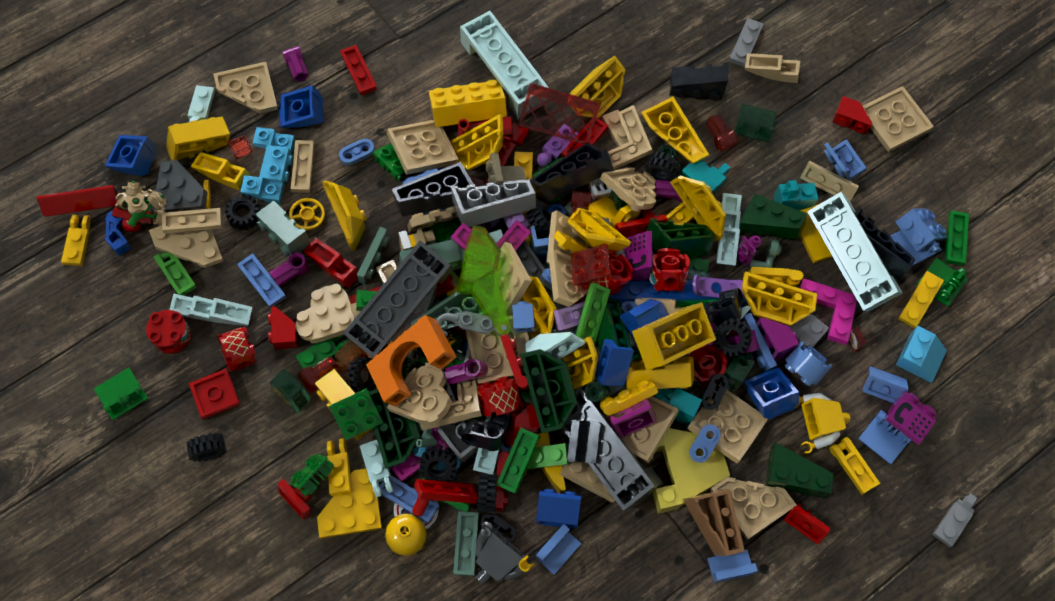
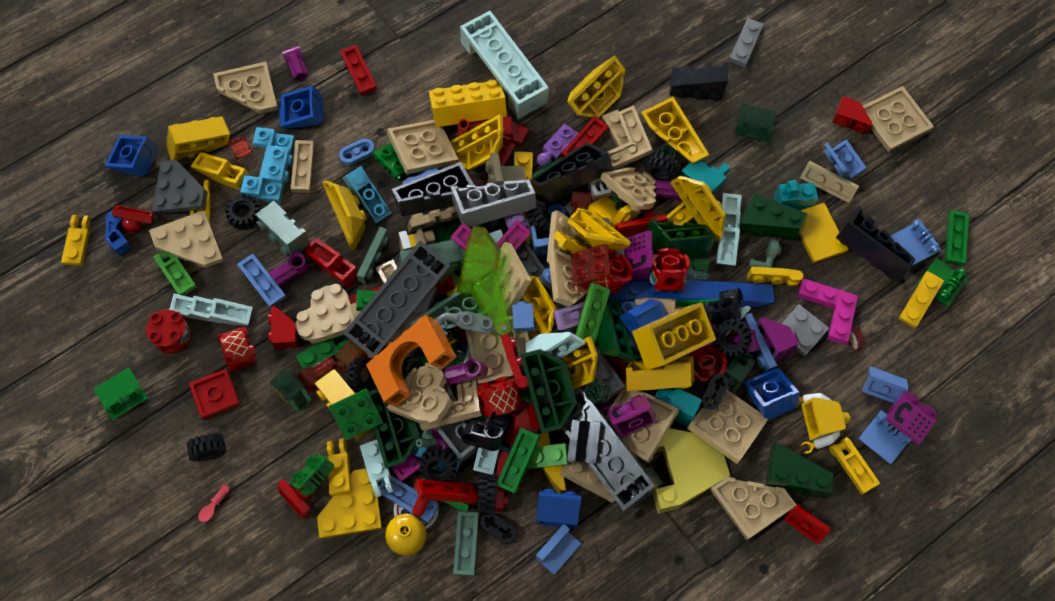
(77, 200): red slope -> none
(139, 202): tan plant -> none
(191, 220): tan plate -> none
(201, 103): light aqua plate -> none
(208, 511): none -> coral piece
(307, 213): yellow wheel -> none
(367, 194): none -> medium azure slope
(498, 557): dark grey torso -> none
(564, 98): clear red fence -> none
(613, 364): blue panel -> none
(628, 397): yellow hinge -> none
(702, 286): medium lavender piece -> none
(705, 443): medium blue plate -> none
(717, 521): medium nougat wedge -> none
(722, 135): clear red piece -> none
(731, 566): medium blue panel -> none
(747, 249): magenta hinge -> none
(773, 67): tan slope -> none
(777, 300): yellow wedge -> none
(808, 364): medium blue brick -> none
(854, 252): light aqua plate -> none
(921, 228): medium blue bracket -> none
(922, 354): medium azure slope -> none
(955, 520): light grey hinge -> none

